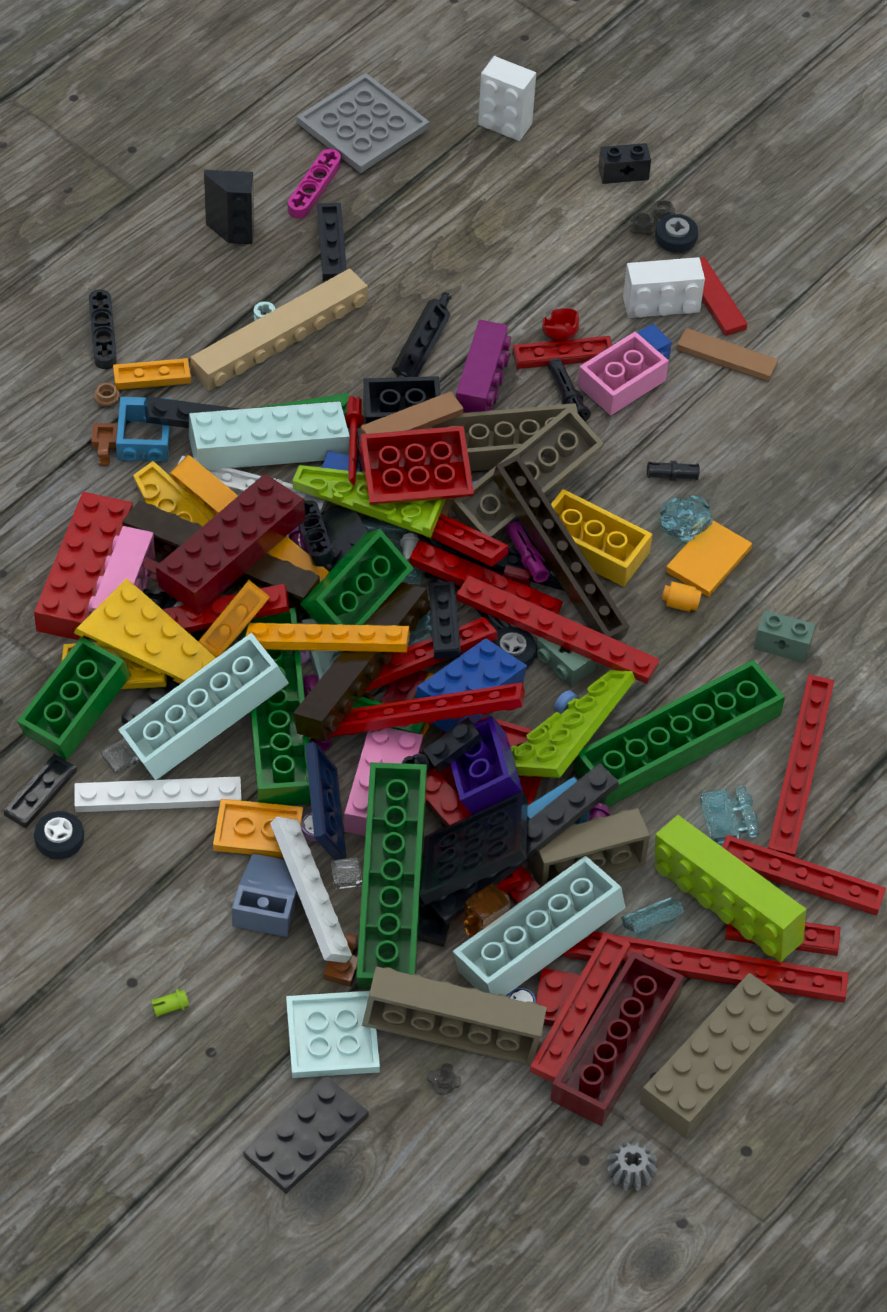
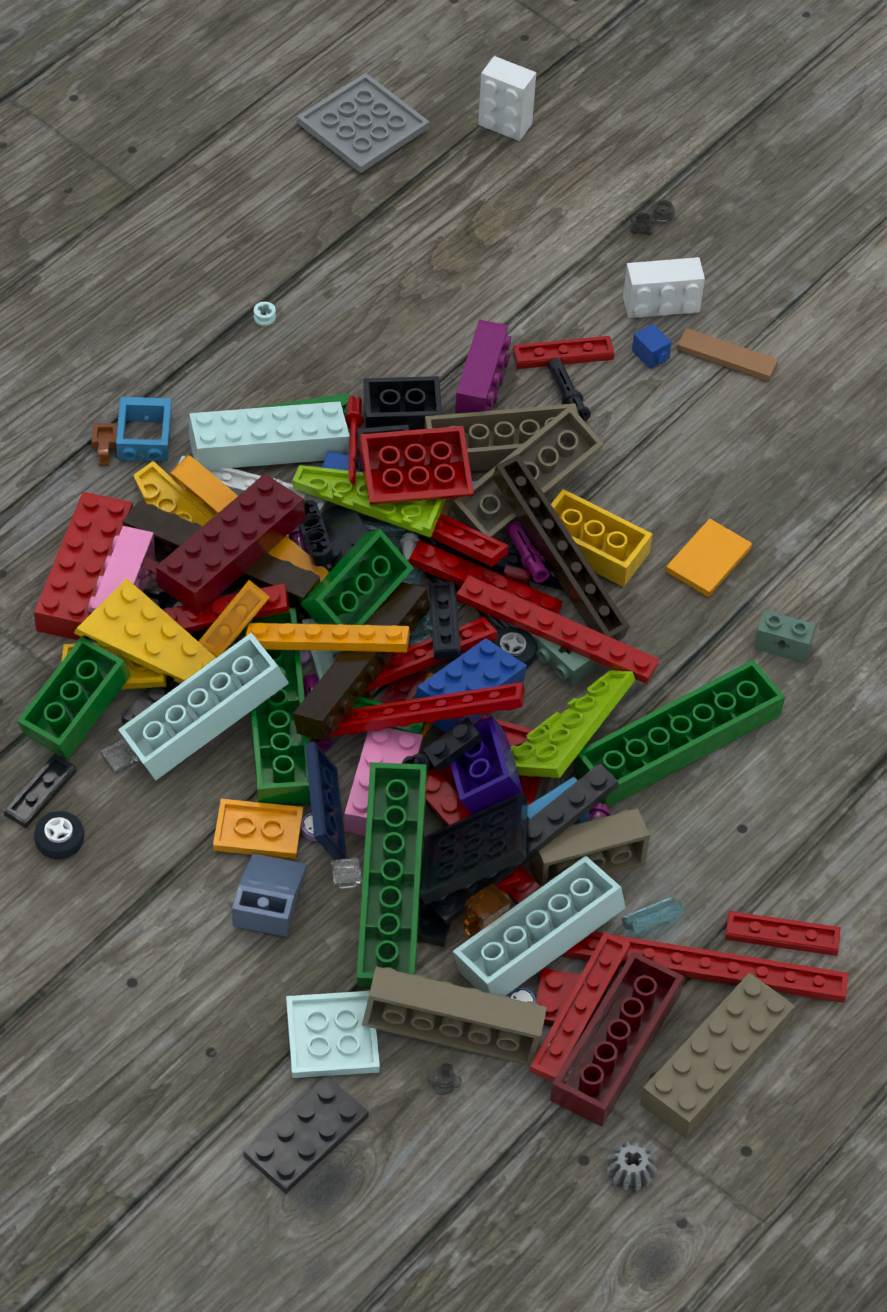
(99, 329): black beam -> none
(106, 394): medium nougat plate -> none
(152, 374): light orange plate -> none
(155, 794): white plate -> none
(170, 1003): lime pin -> none
(175, 412): black plate -> none
(230, 204): black slope -> none
(278, 329): tan brick -> none
(311, 890): white plate -> none
(317, 184): dark pink beam -> none
(331, 239): black plate -> none
(343, 972): dark orange plate -> none
(418, 416): medium nougat tile -> none
(422, 337): black plate -> none
(561, 703): medium blue tile -> none
(562, 324): red hair -> none
(622, 373): bright pink brick -> none
(624, 163): black brick -> none
(673, 470): black pin -> none
(676, 233): black wheel -> none
(681, 596): light orange brick -> none
(697, 513): clear light blue plate -> none
(720, 303): red tile -> none
(720, 814): clear light blue plate -> none
(729, 888): lime brick -> none
(801, 765): red plate -> none
(808, 876): red plate -> none

